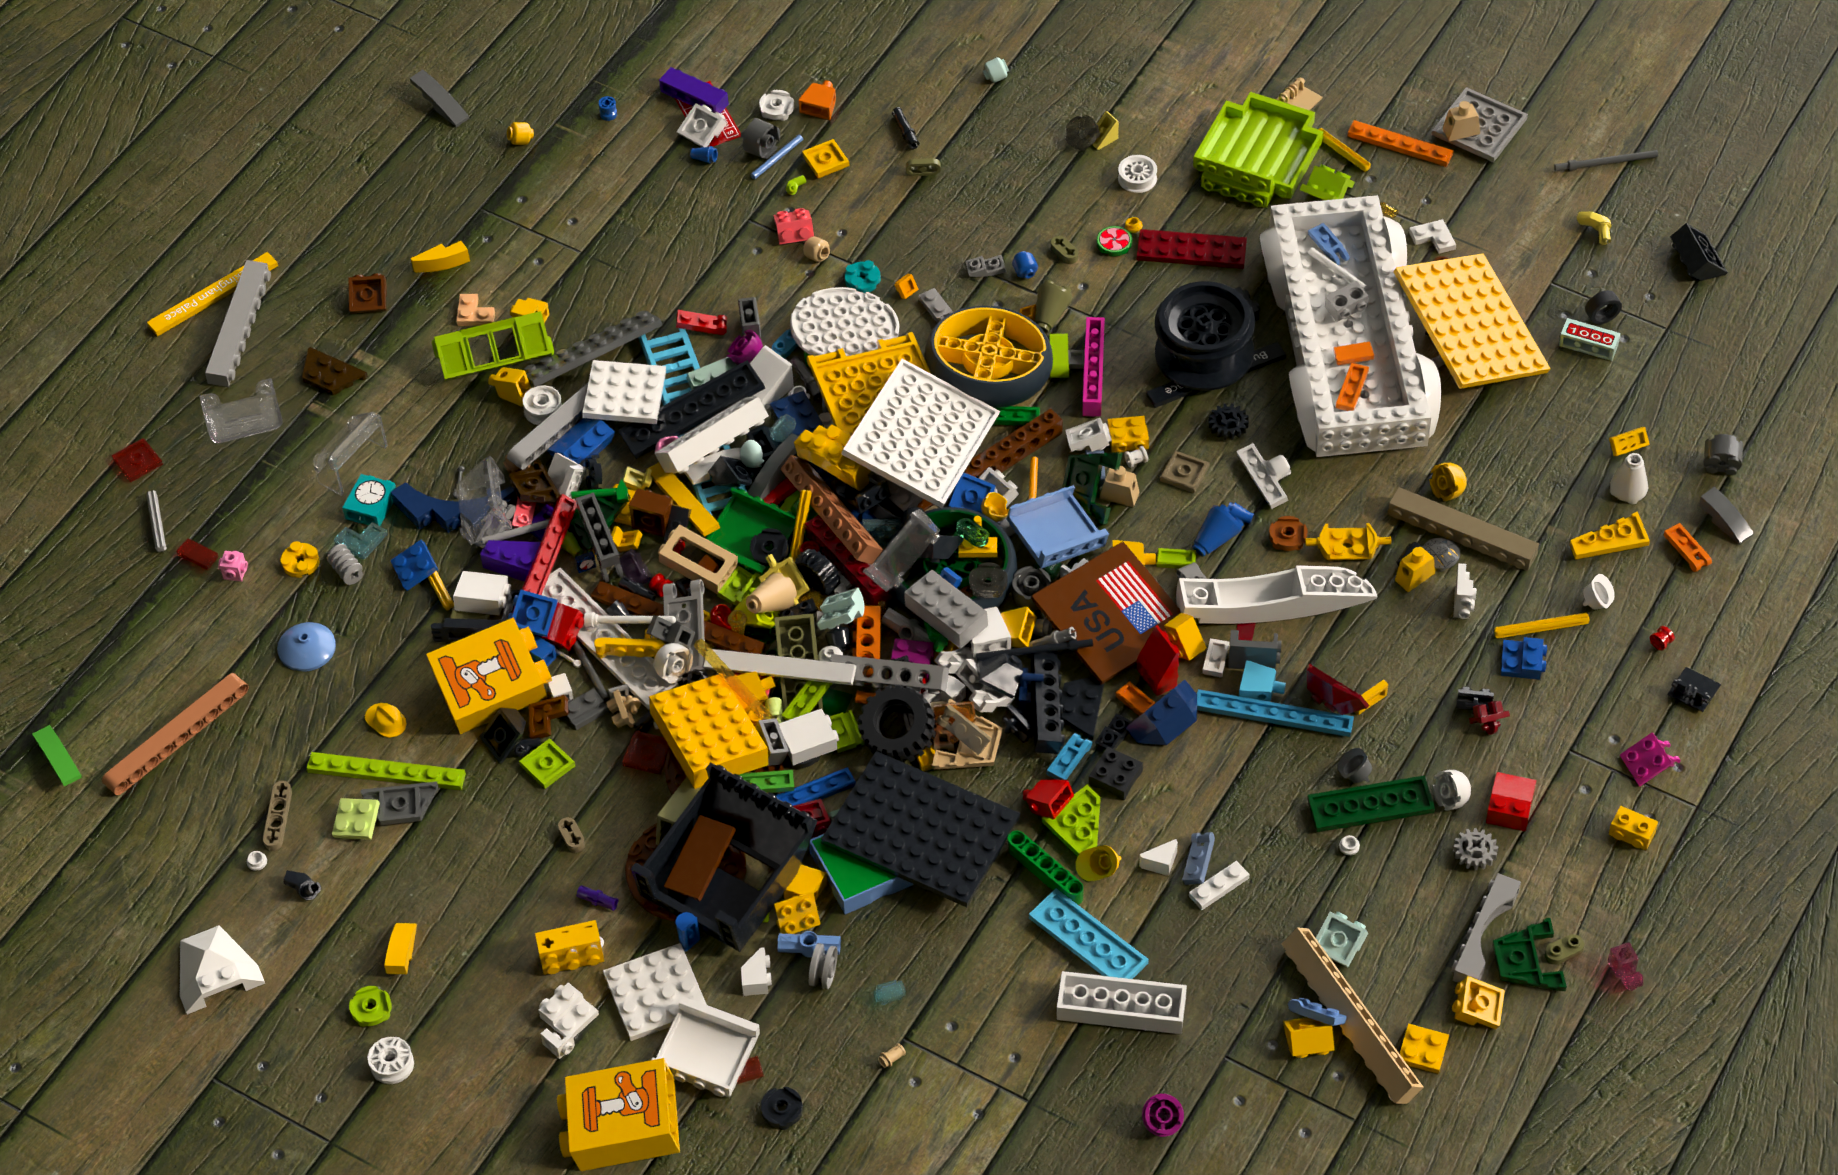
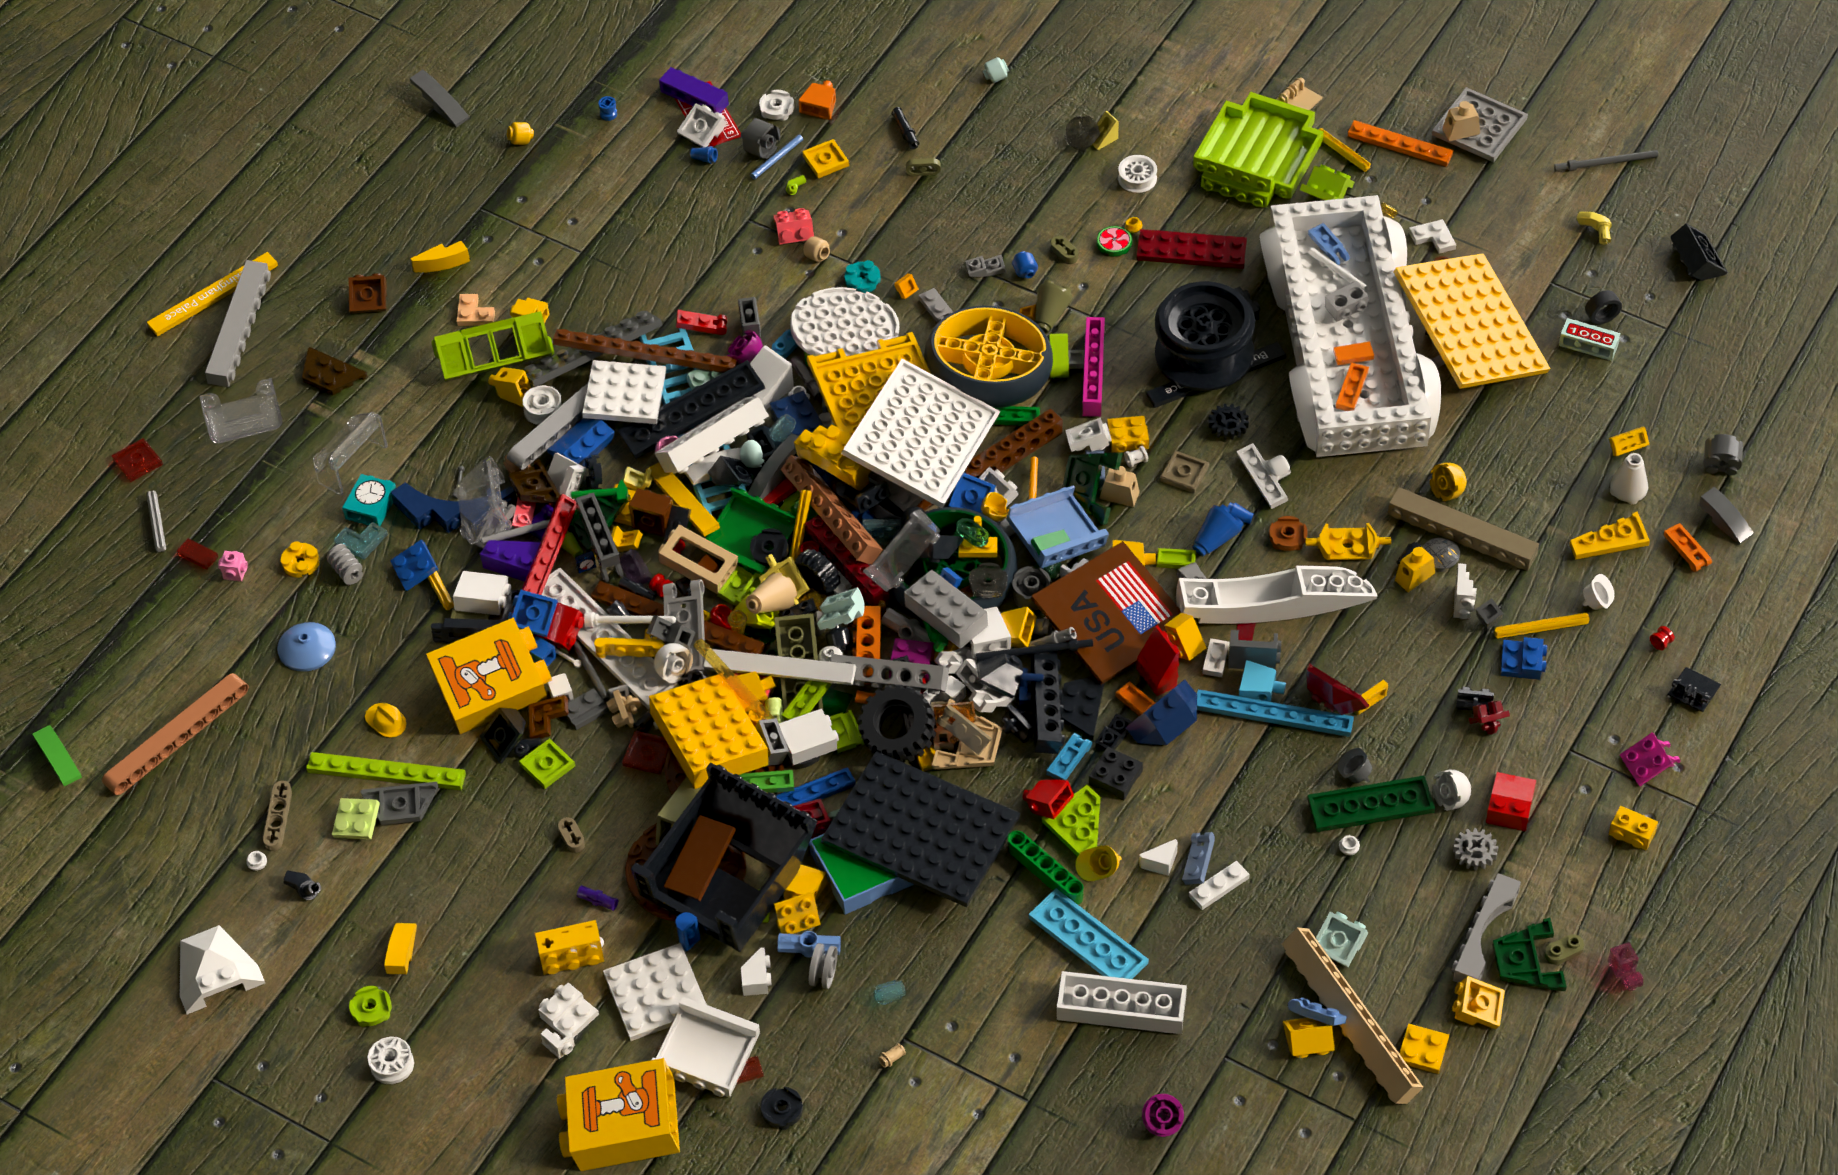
(643, 351): none -> reddish brown plate
(1049, 540): none -> tile
(1489, 614): none -> dark grey brick

